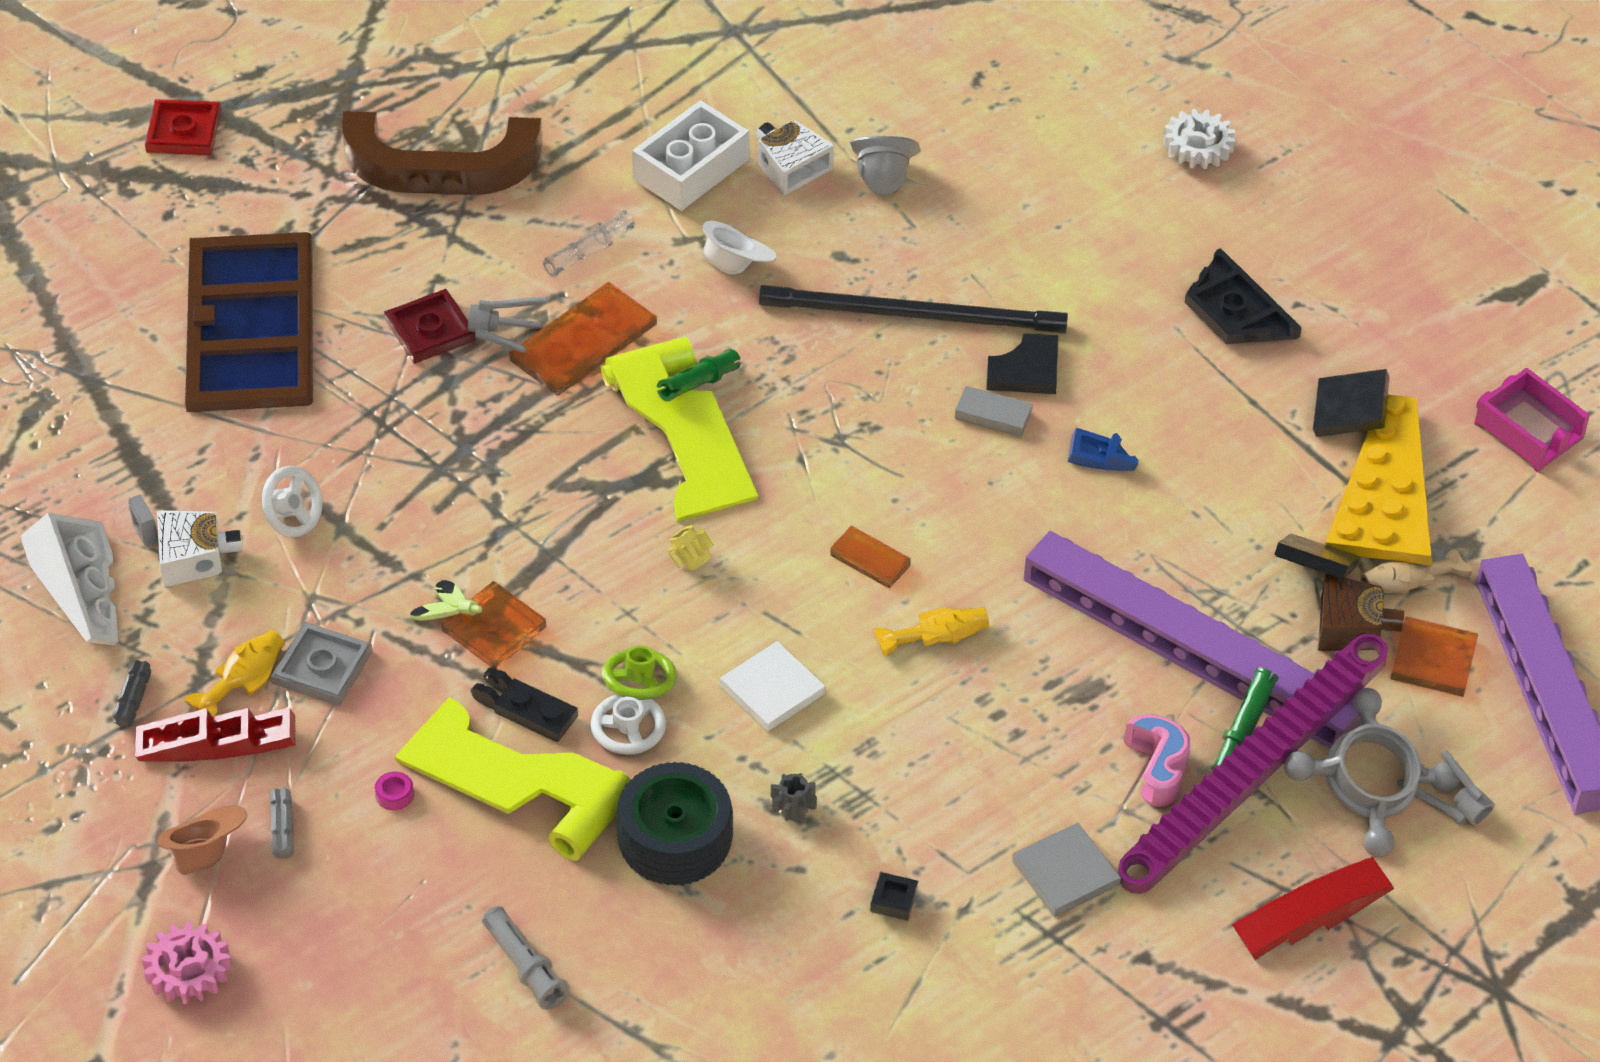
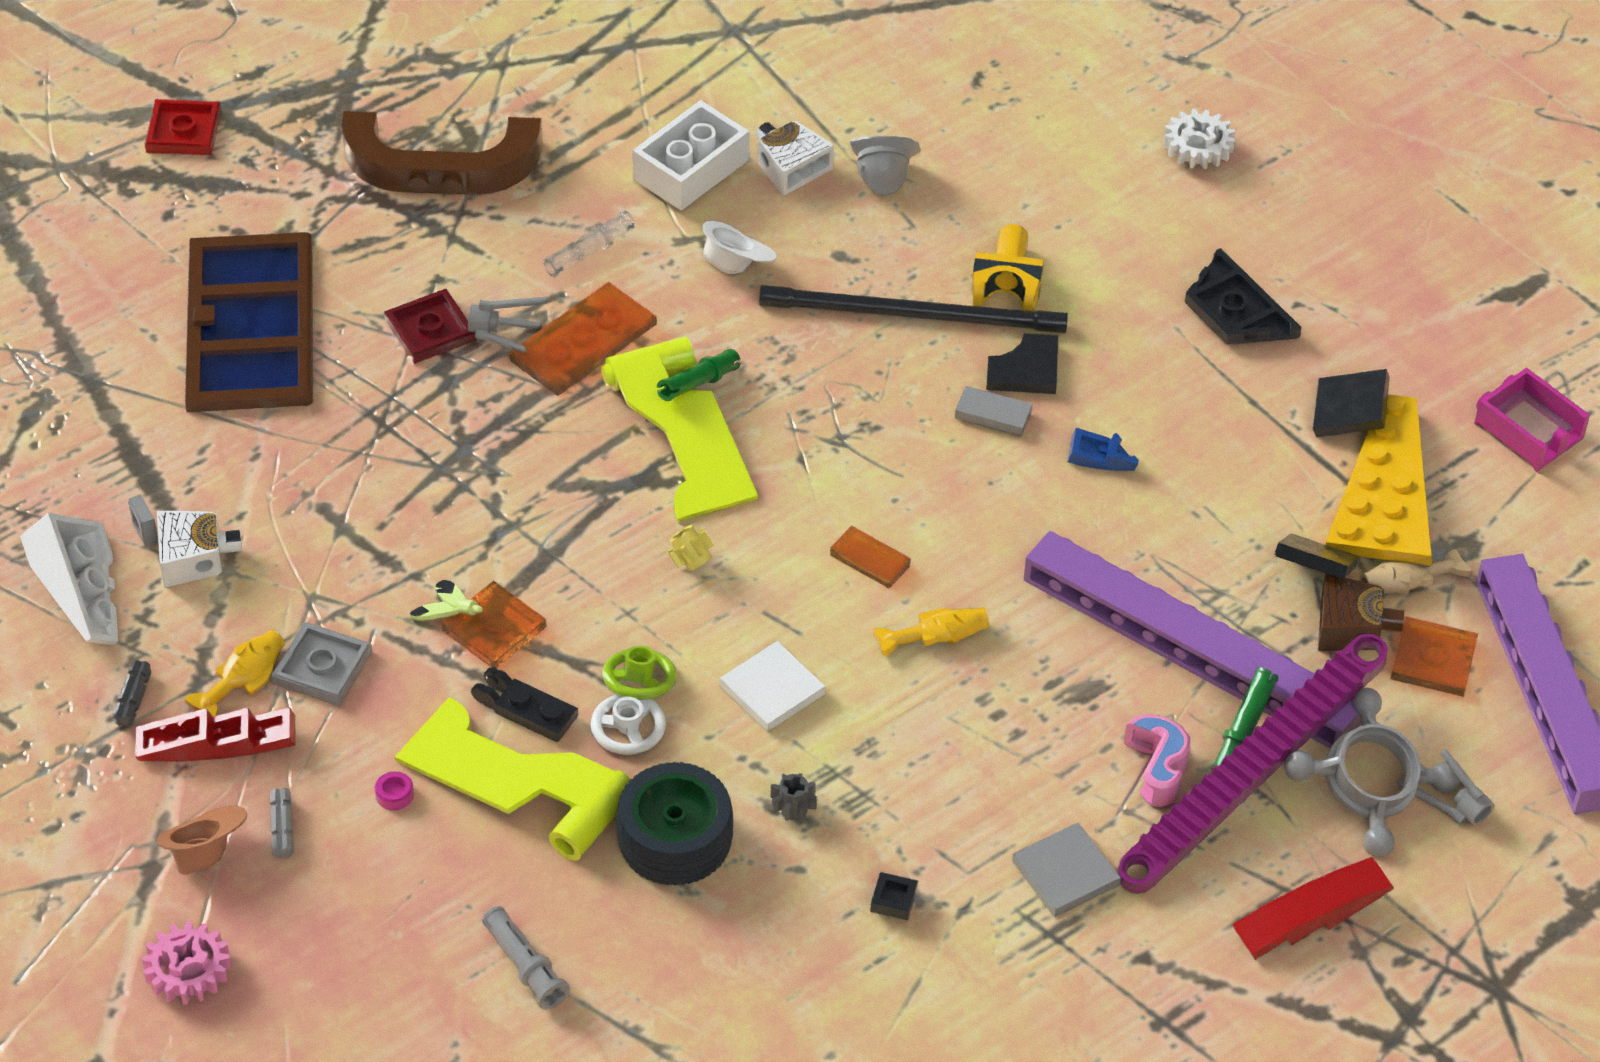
(289, 502): white piece -> none
(1008, 270): none -> yellow connector

